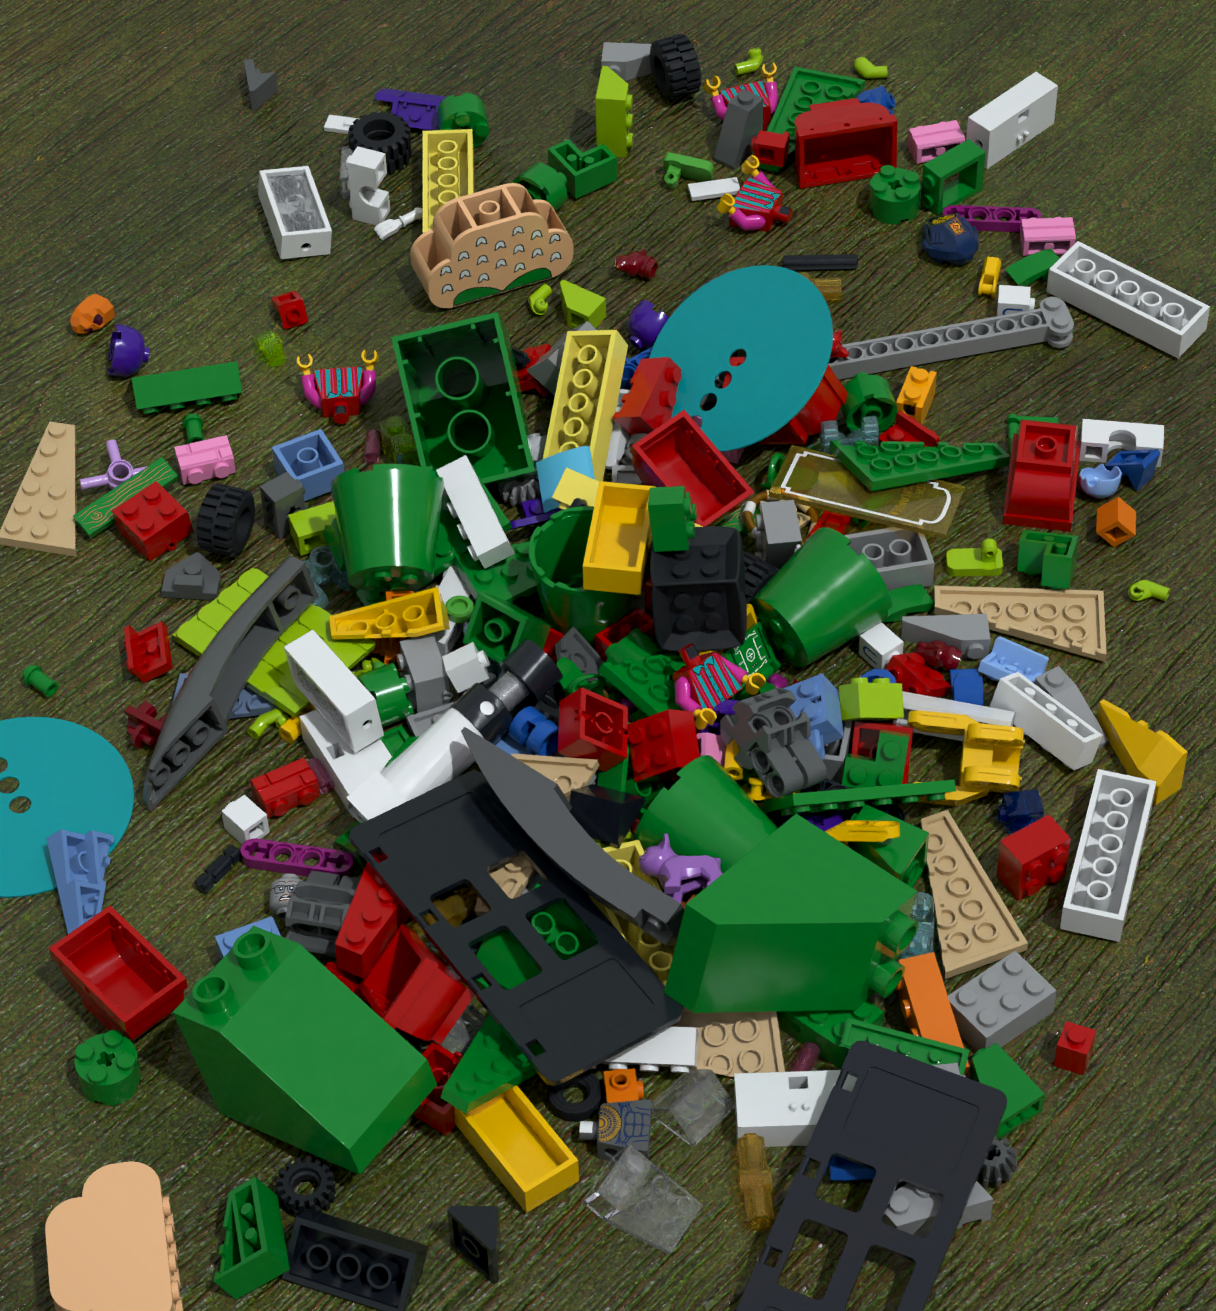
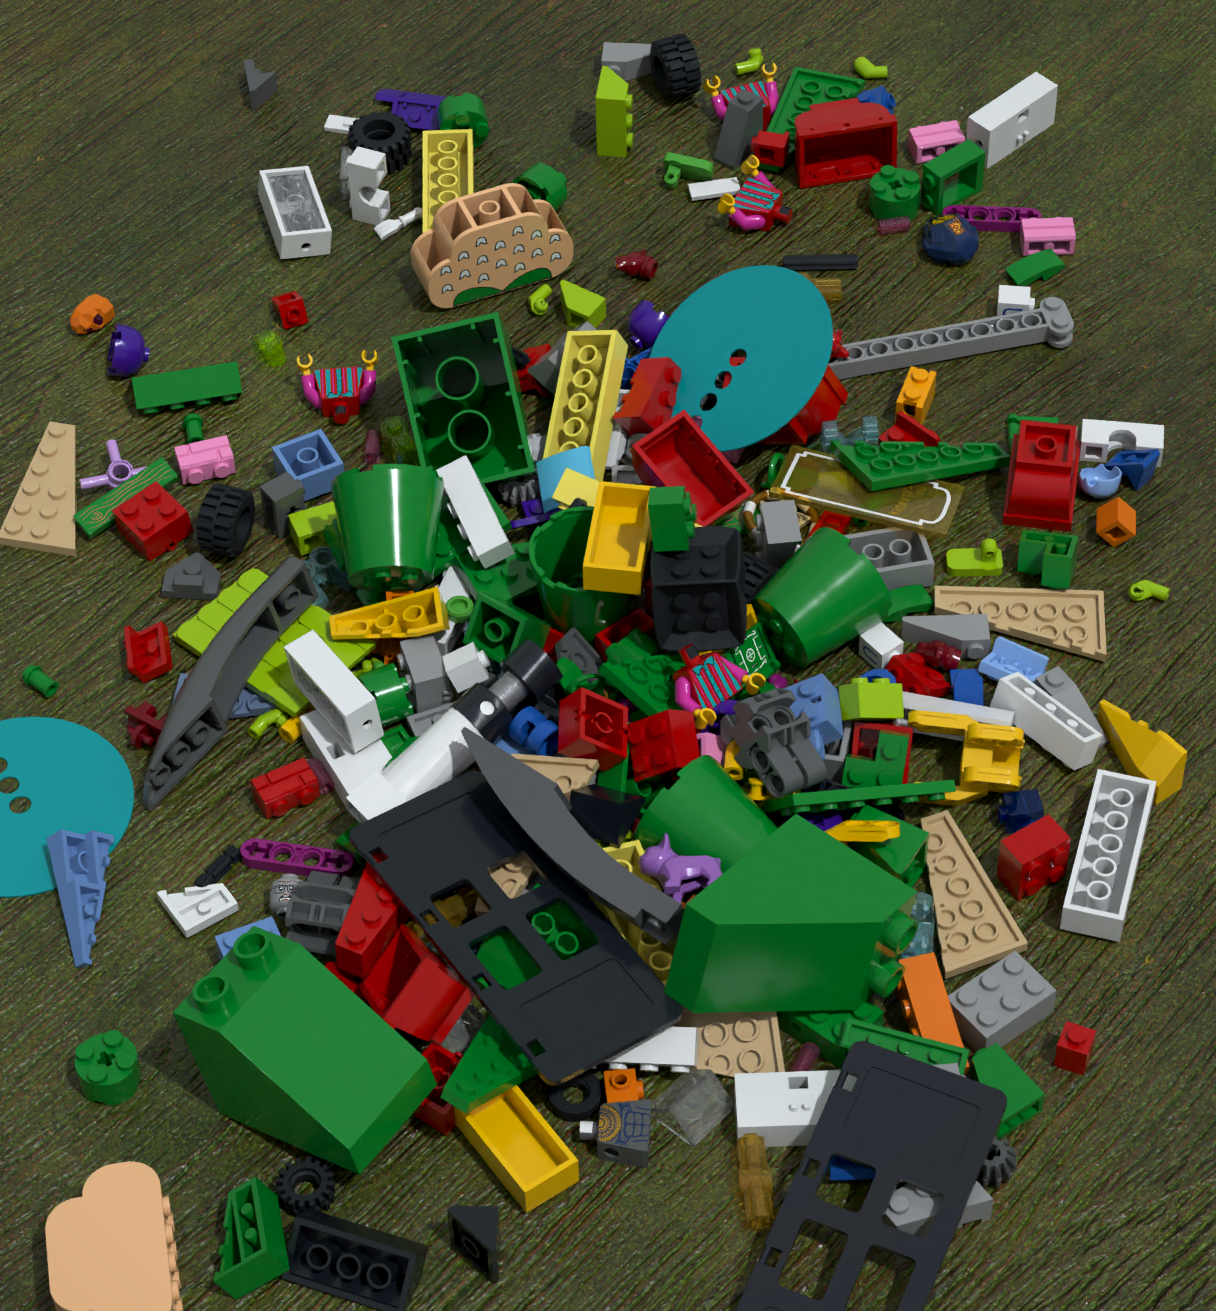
(119, 974): red container -> none
(198, 906): none -> white wing
(245, 820): white brick -> none
(583, 170): green brick -> none
(642, 1200): clear slope -> none
(869, 397): green brick -> none
(893, 225): none -> clear pink piece
(989, 276): yellow bar -> none
(1128, 299): white brick -> none

